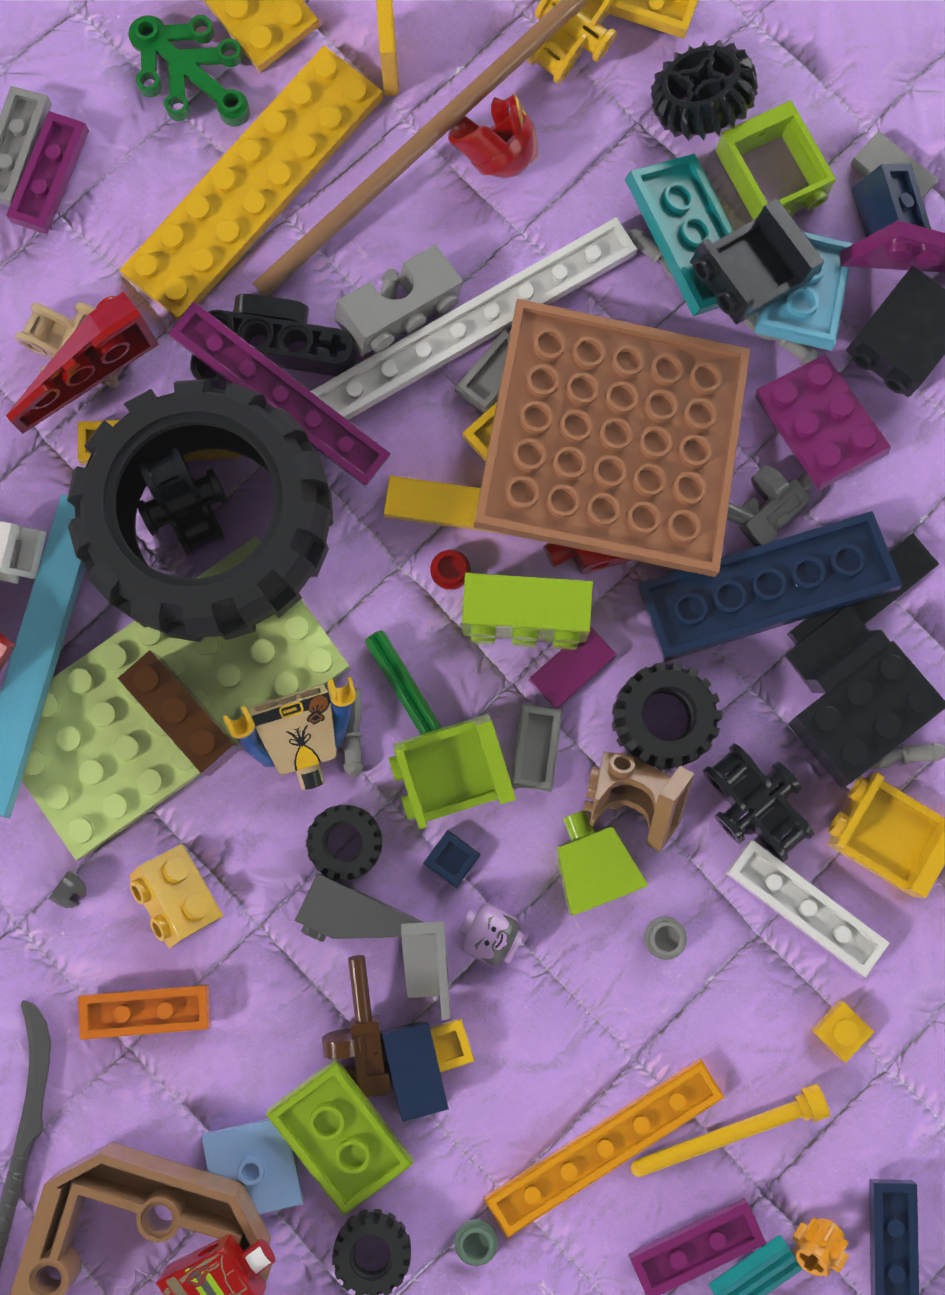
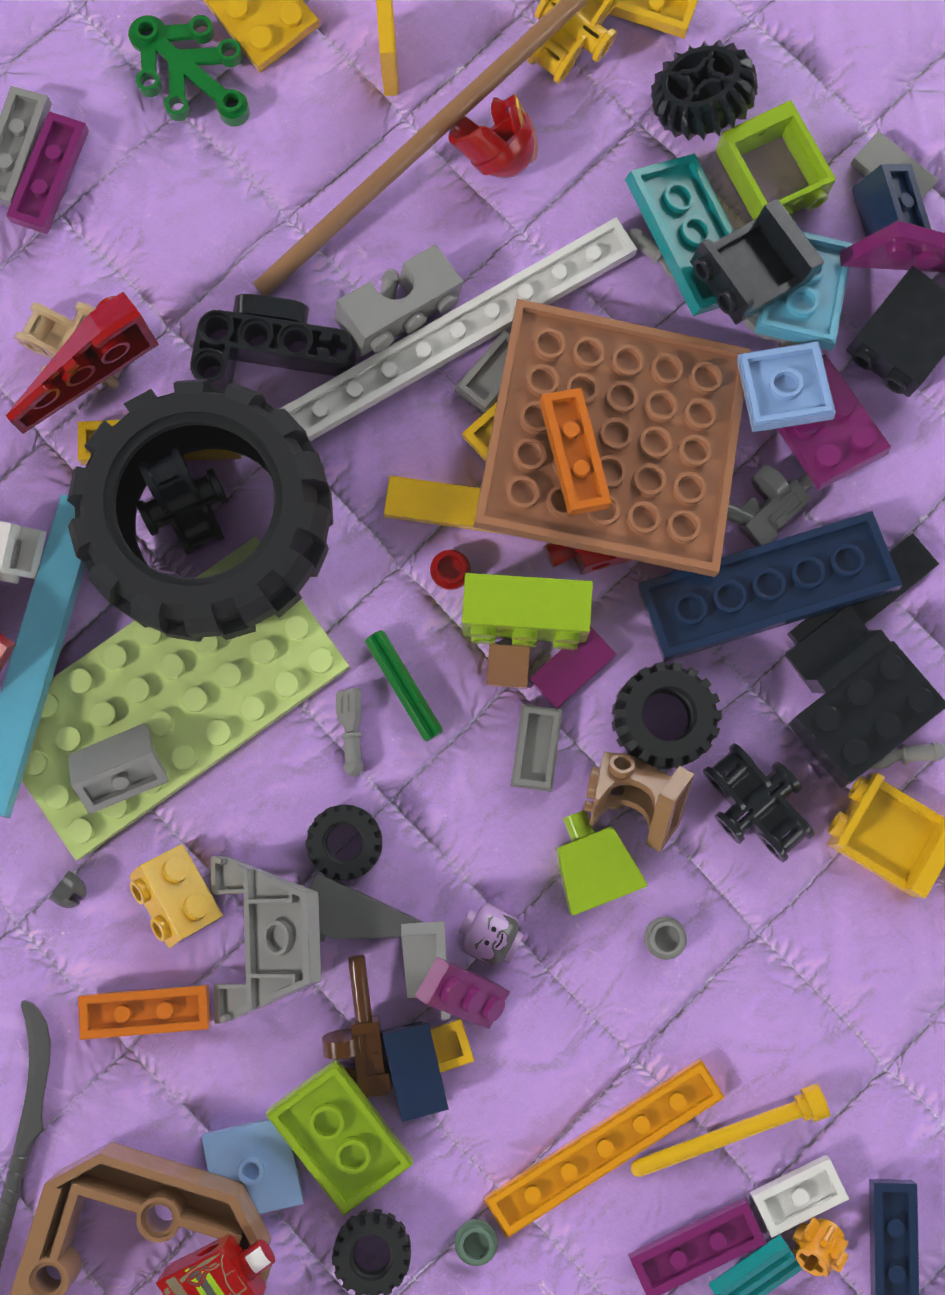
(116, 769): none -> light grey panel
(179, 713): reddish brown brick -> none
(247, 367): magenta plate -> none
(252, 183): yellow plate -> none
(279, 938): none -> light grey wing
(296, 730): torso -> none
(451, 770): lime panel -> none
(452, 858): dark blue tile -> none
(462, 993): none -> magenta plate
(508, 666): none -> nougat tile
(575, 451): none -> orange plate
(785, 386): none -> light blue plate
(799, 1195): none -> white plate
(807, 908): white plate -> none
(842, 1031): yellow plate -> none

